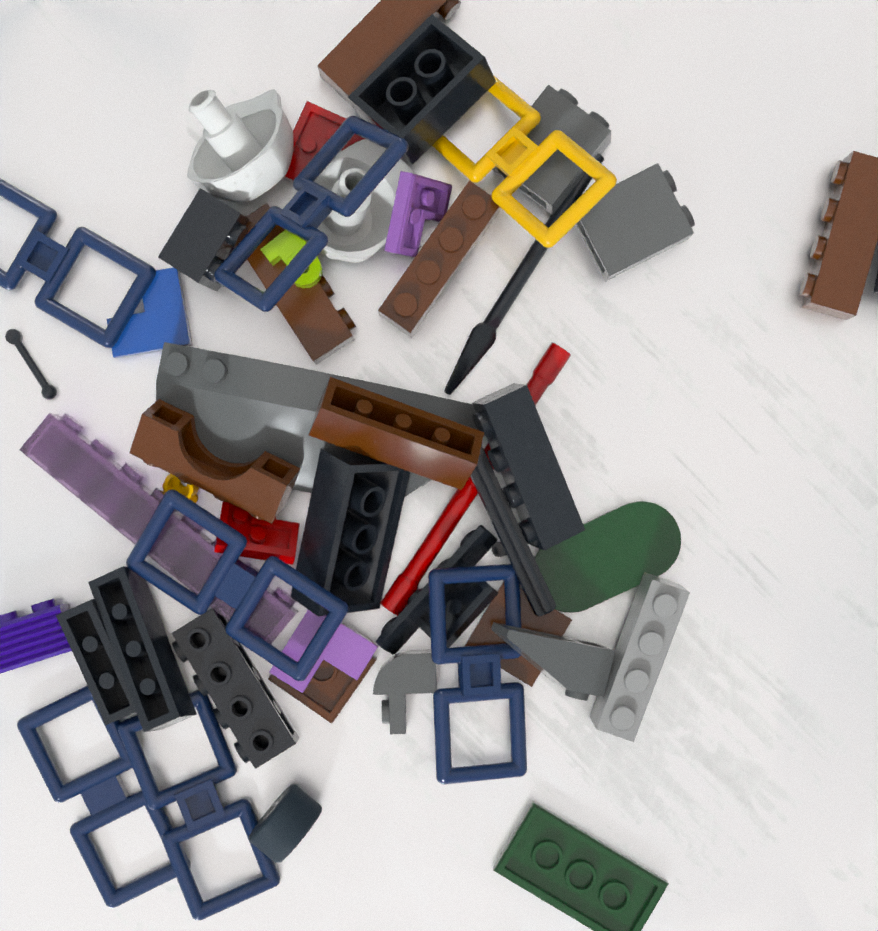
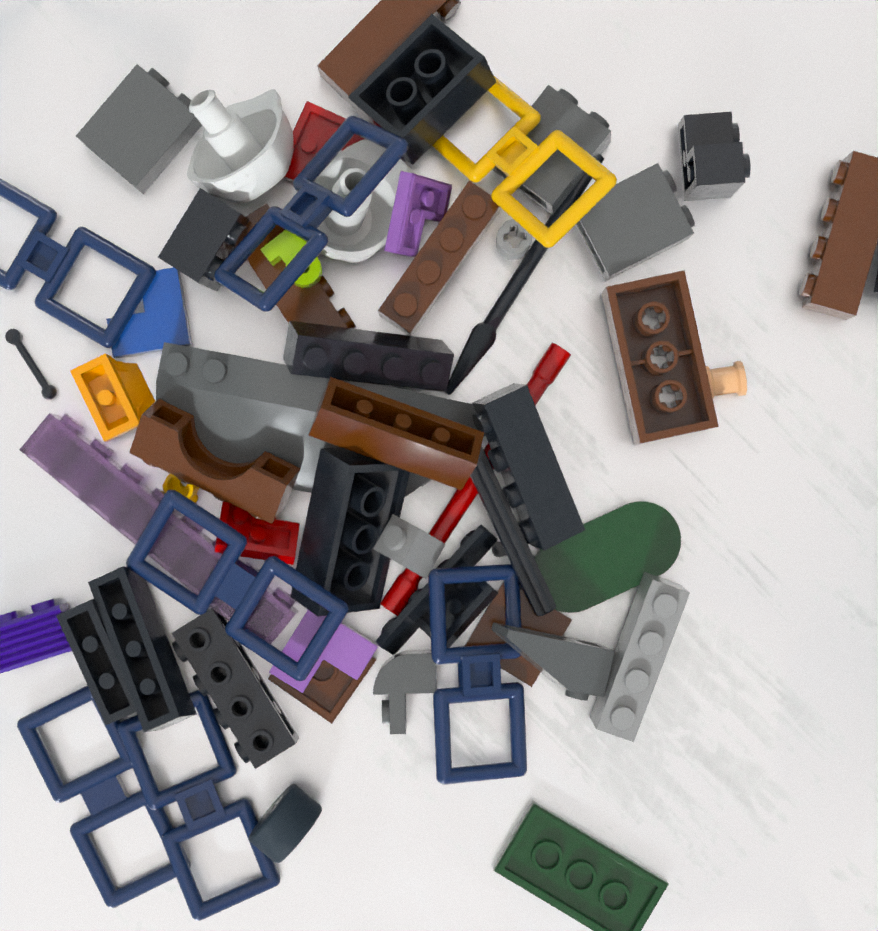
(113, 394): none -> light orange slope
(140, 127): none -> dark grey brick
(367, 356): none -> black brick
(409, 546): none -> light grey brick
(505, 248): none -> light grey bush
(674, 336): none -> reddish brown brick
(711, 156): none -> black brick
(728, 380): none -> light nougat bush

